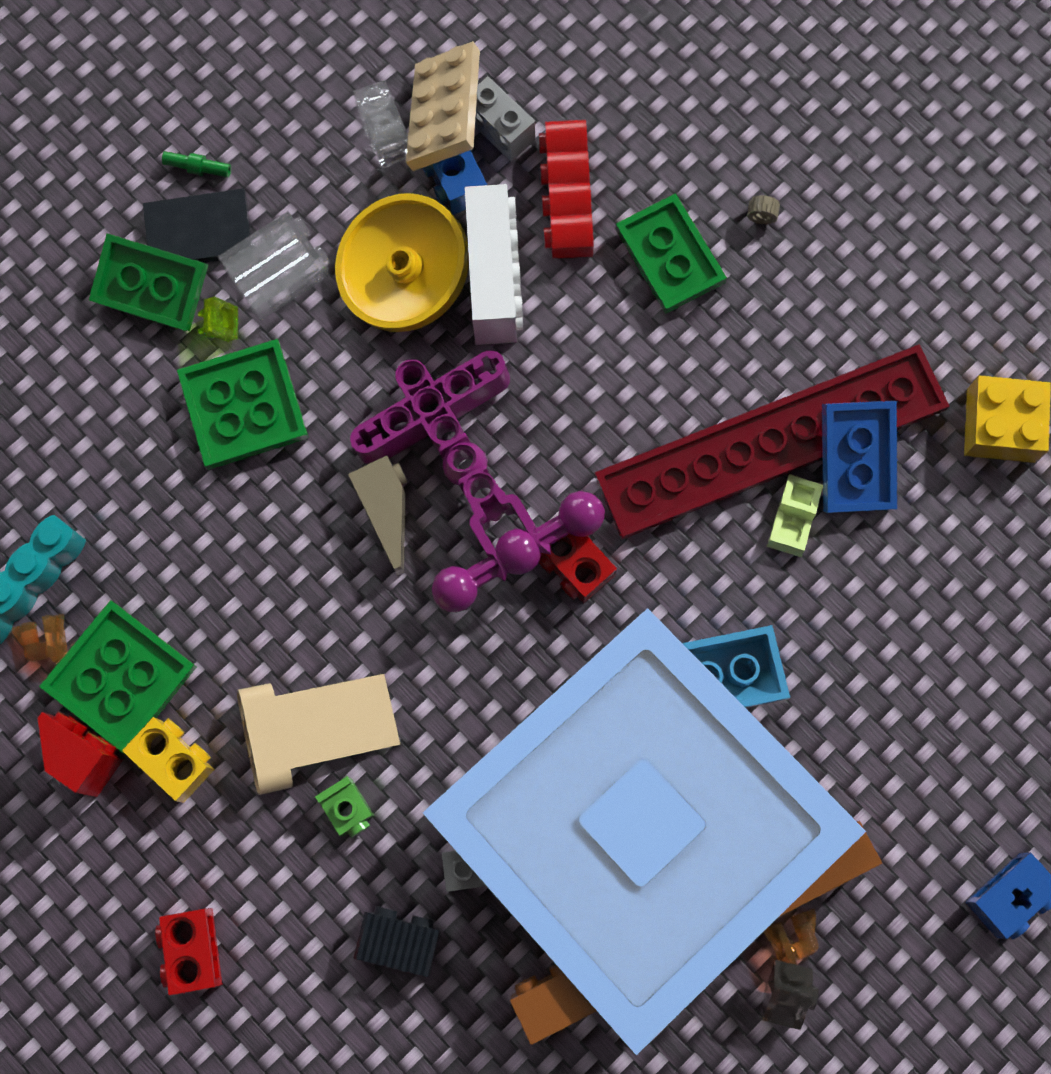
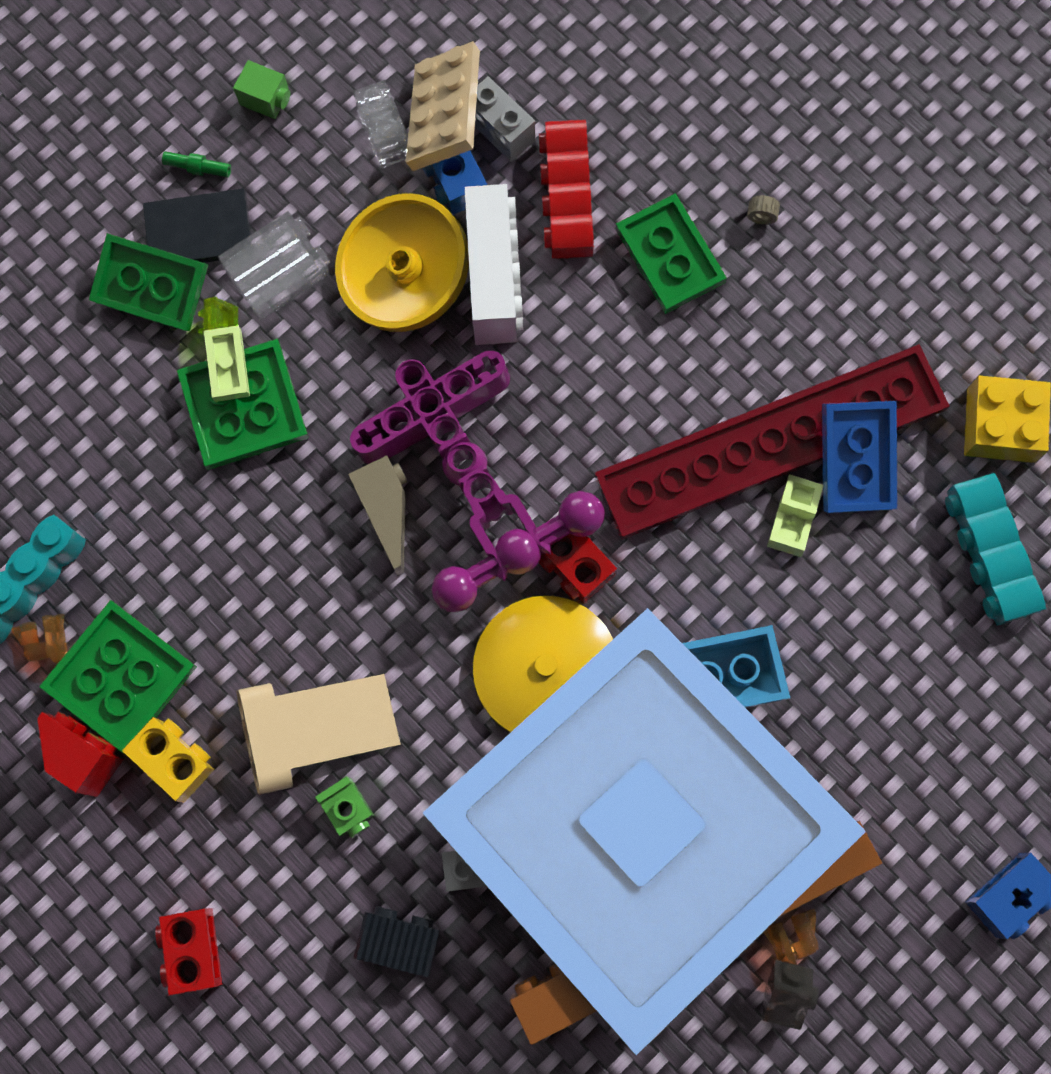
(226, 363): none -> yellowish green plate
(262, 89): none -> bright green brick
(532, 653): none -> yellow dish
(995, 549): none -> teal brick

